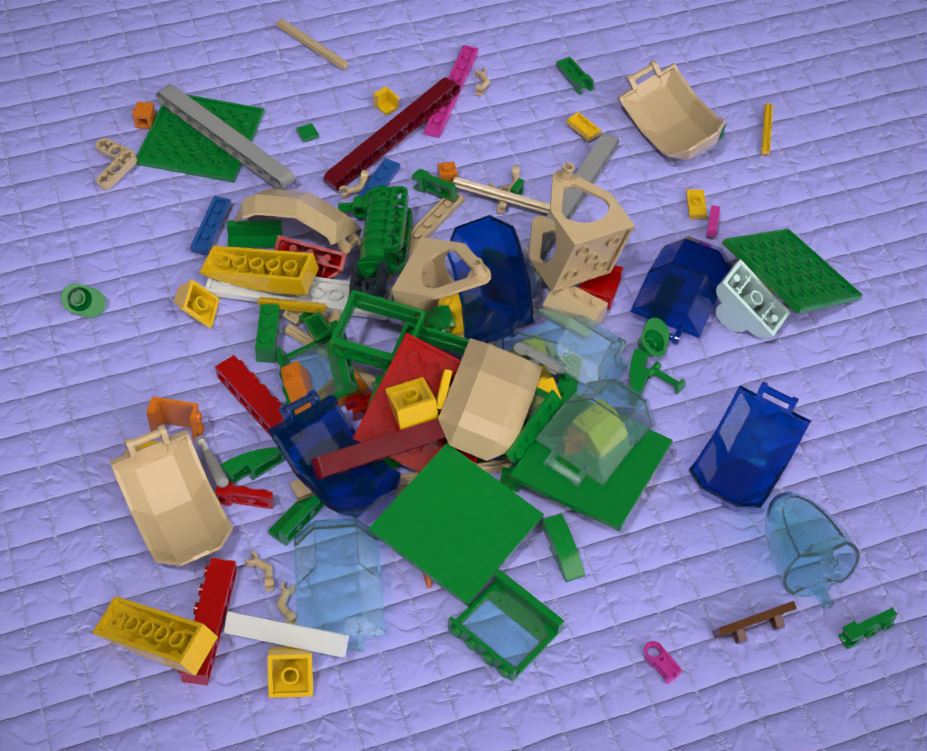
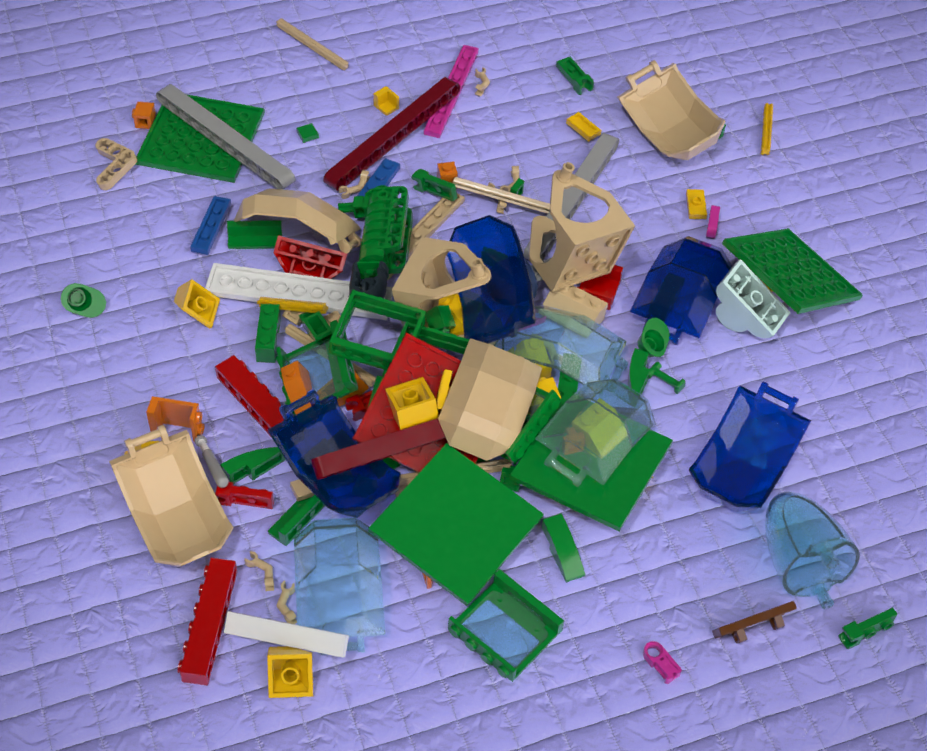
(156, 635): yellow slope -> none
(262, 269): yellow slope -> none
(539, 357): light grey hinge -> none

